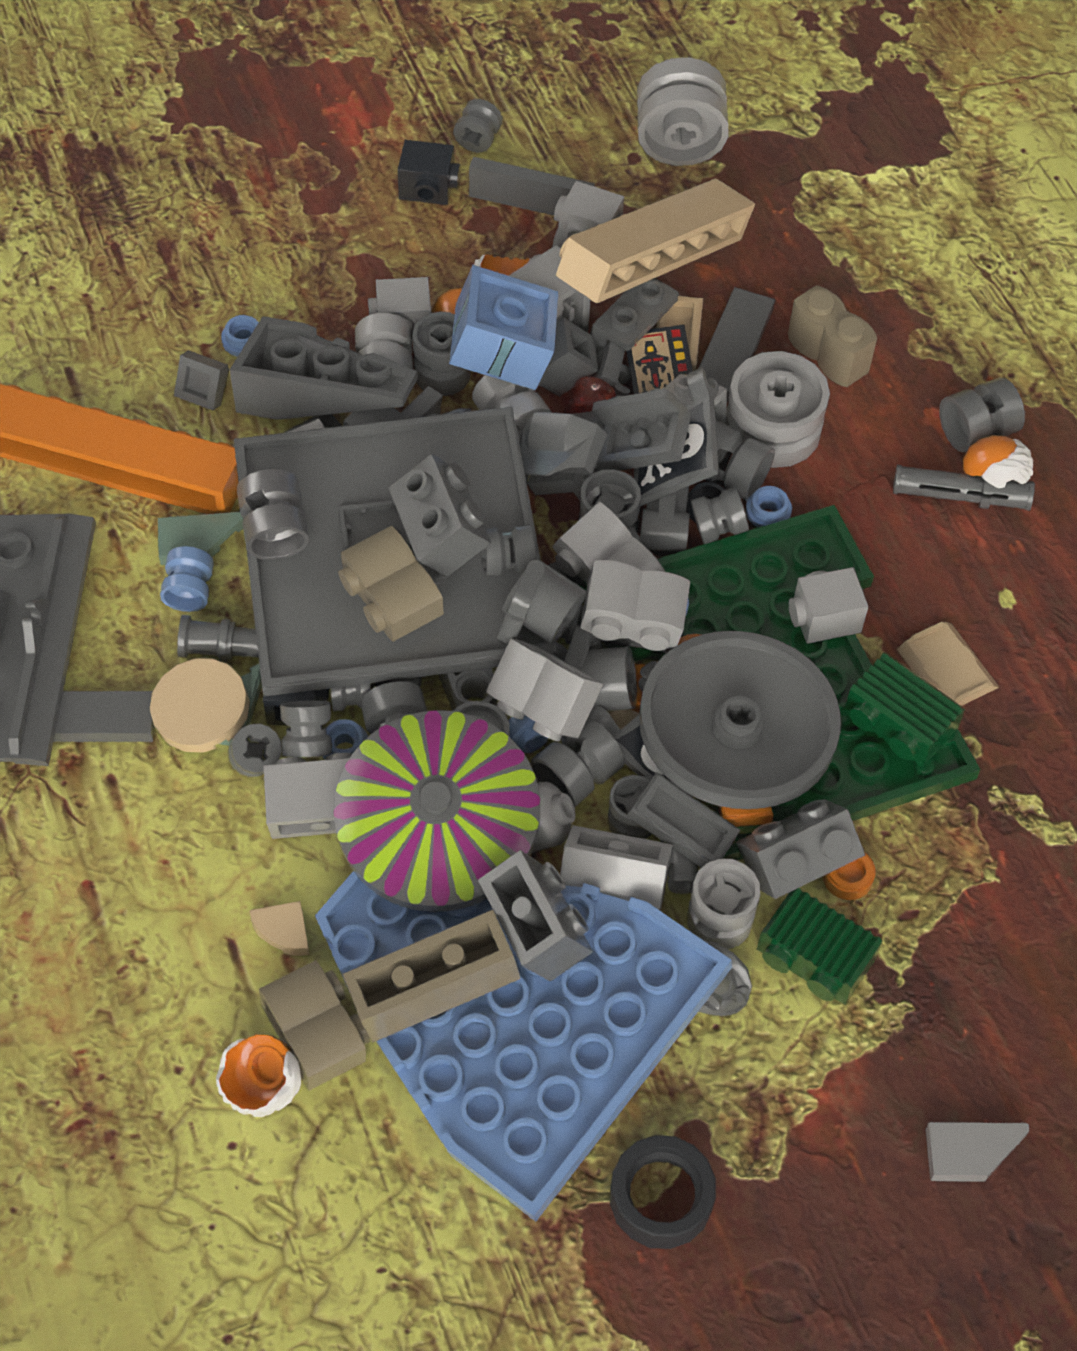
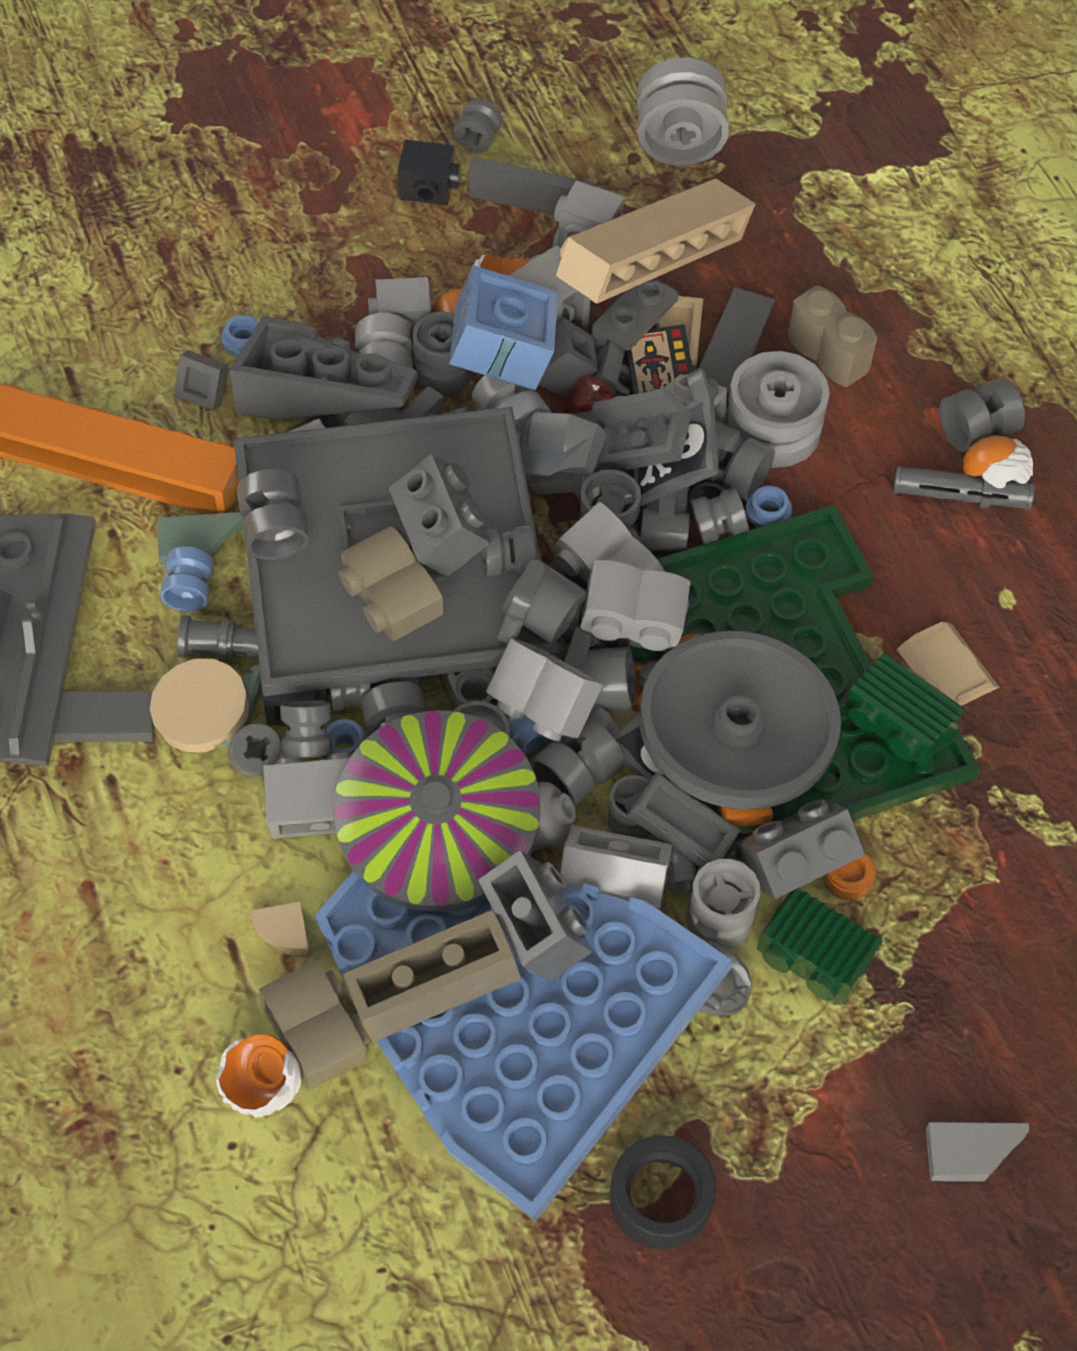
(828, 605): light grey brick -> none

